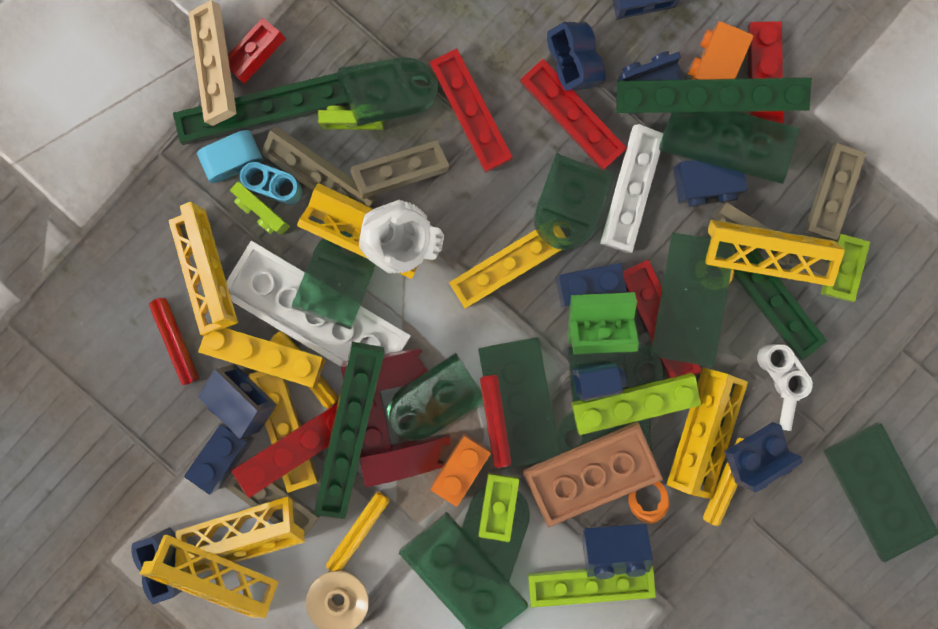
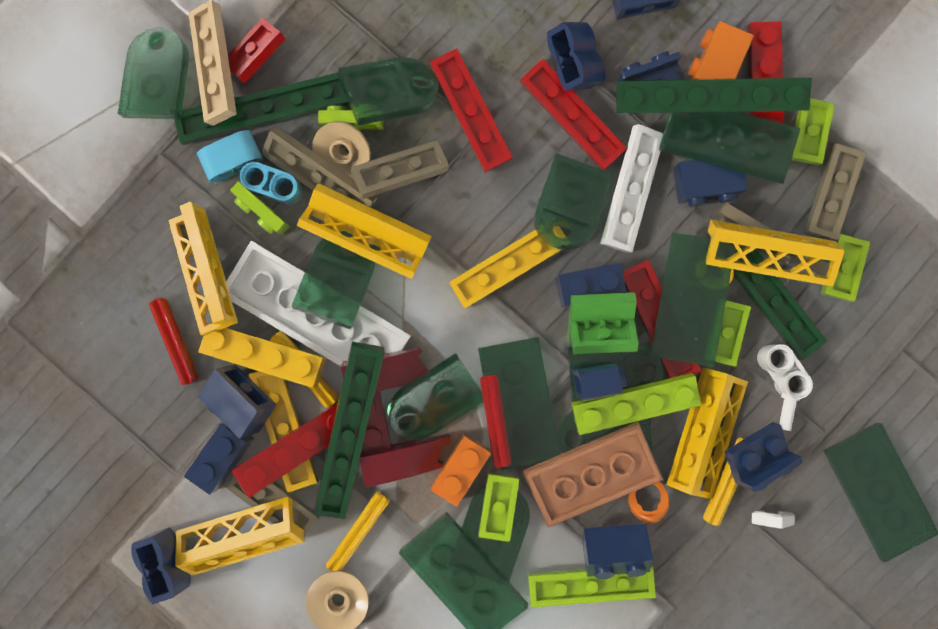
(154, 78): none -> clear green tile
(203, 588): yellow fence -> none
(329, 143): none -> tan dish
(399, 237): white helmet -> none
(732, 333): none -> lime plate
(779, 520): none -> white tile
(813, 132): none -> lime plate

